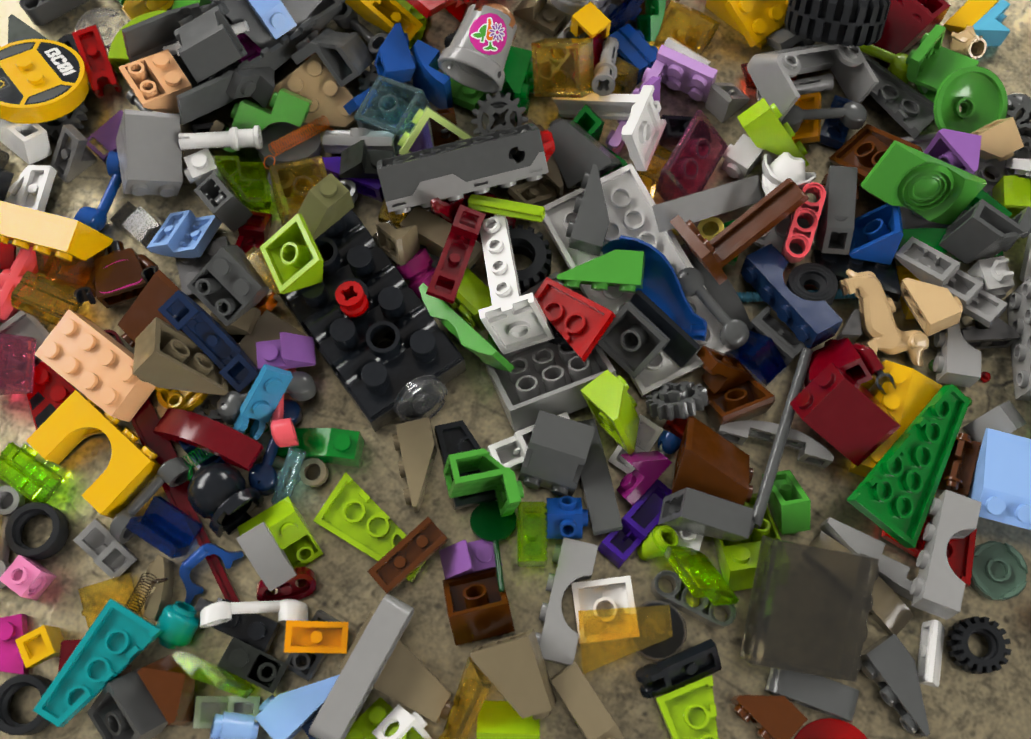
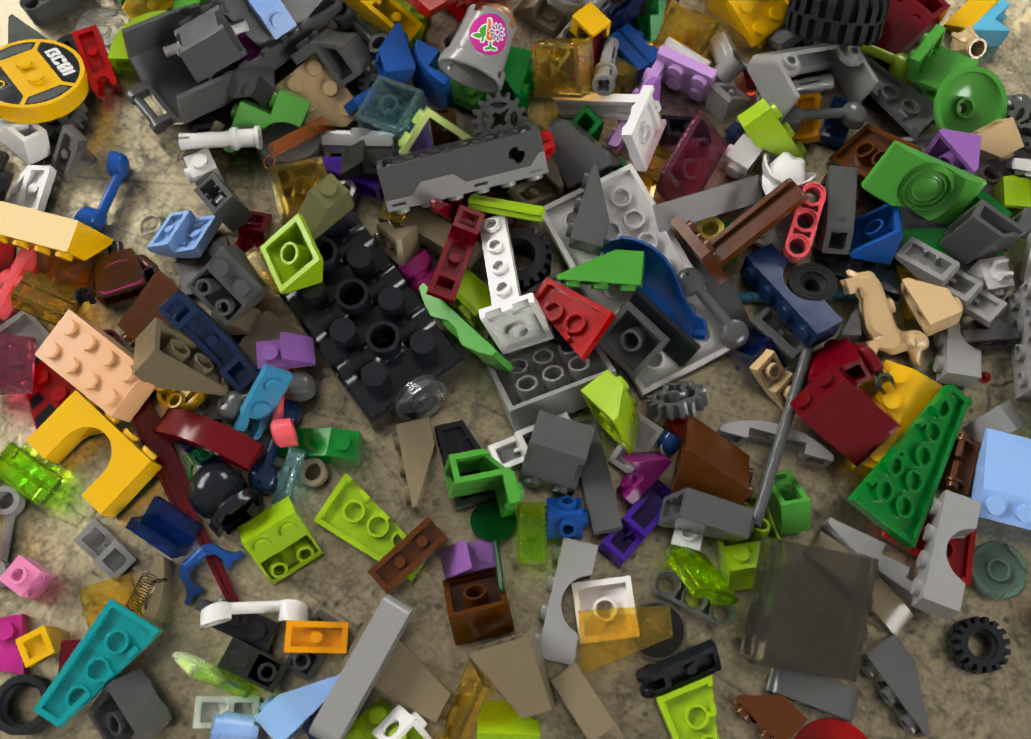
(20, 518): black tyre -> none
(106, 135): medium lavender piece -> none
(136, 224): clear smoke slope -> none
(150, 153): light grey slope -> none
(156, 81): light nougat slope -> none
(170, 689): reddish brown slope -> none
(172, 472): dark grey piece -> none
(179, 624): teal head -> none
(247, 181): clear neon green slope -> none
(266, 556): light grey slope -> none
(267, 303): orange plate -> none
(291, 589): dark red plate -> none
(357, 304): red wheel -> none
(657, 542): lime cone -> none
(721, 370): reddish brown slope -> none
(728, 59): none -> light grey piece
(734, 132): none -> dark blue plate
(738, 403): reddish brown slope -> none
(772, 377): none -> tan slope
(930, 653): white slope -> none

